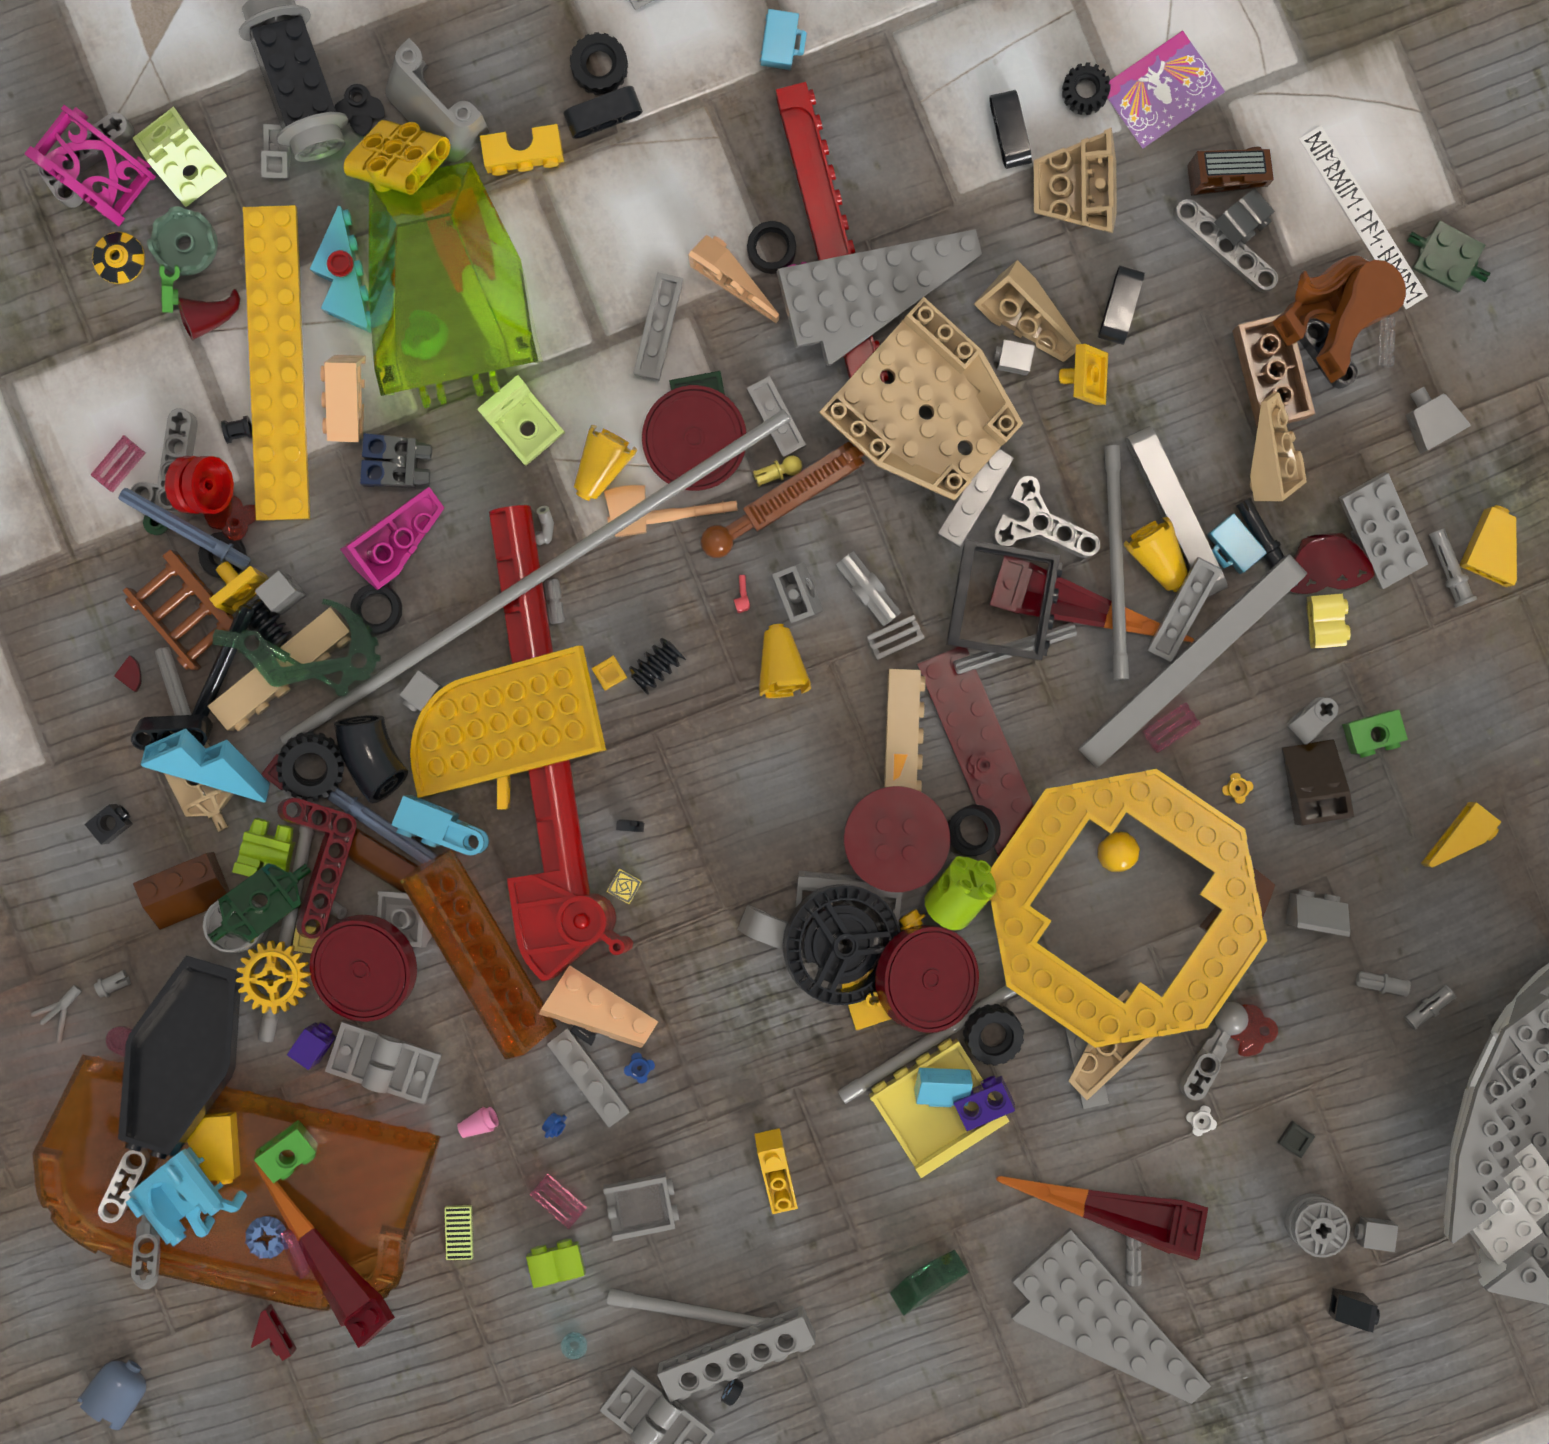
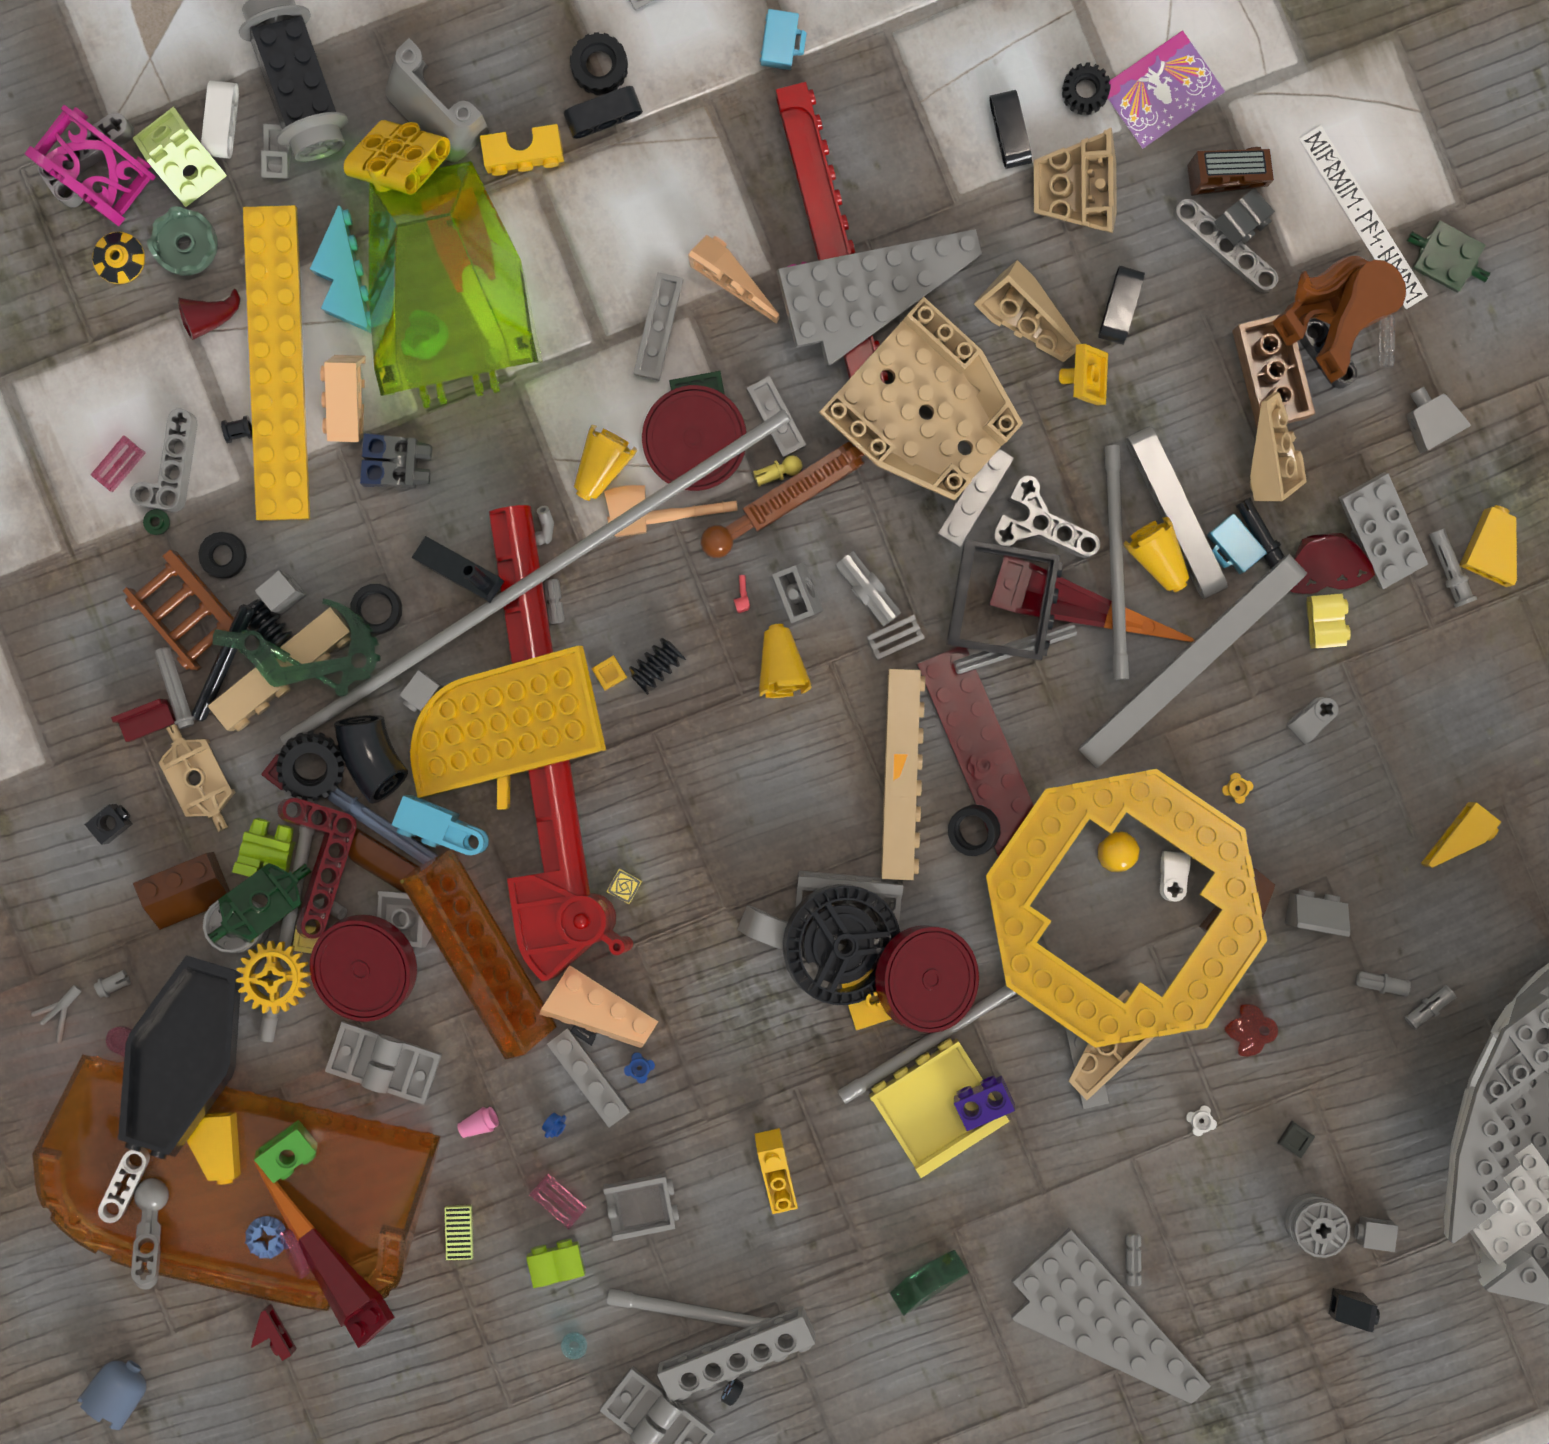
(130, 673): dark red tile -> none
(145, 719): none -> dark red panel
(159, 727): black beam -> none
(164, 1206): medium azure piece -> none
(168, 295): bright green plate -> none
(199, 484): red wheel -> none
(214, 766): medium azure slope -> none
(216, 546): sand blue axle -> none
(220, 118): none -> white beam
(233, 515): clear red plate -> none
(238, 588): yellow tile -> none
(312, 1045): dark purple brick -> none
(340, 263): red plate -> none
(360, 113): black plate -> none
(387, 545): dark pink wedge -> none
(458, 569): none -> black piece
(510, 410): yellowish green bracket -> none
(630, 825): black tile -> none
(760, 230): black tyre -> none
(896, 839): dark red brick -> none
(911, 919): yellow plate -> none
(942, 1086): medium azure piece -> none
(960, 893): lime cylinder -> none
(1002, 1052): black tyre -> none
(1014, 357): brick -> none
(1158, 1222): dark red plate -> none
(1174, 868): none -> white piece
(1184, 609): light grey plate -> none
(1189, 715): clear pink tile -> none
(1230, 1020): light grey beam -> none
(1317, 783): dark brown slope -> none
(1359, 733): bright green brick -> none

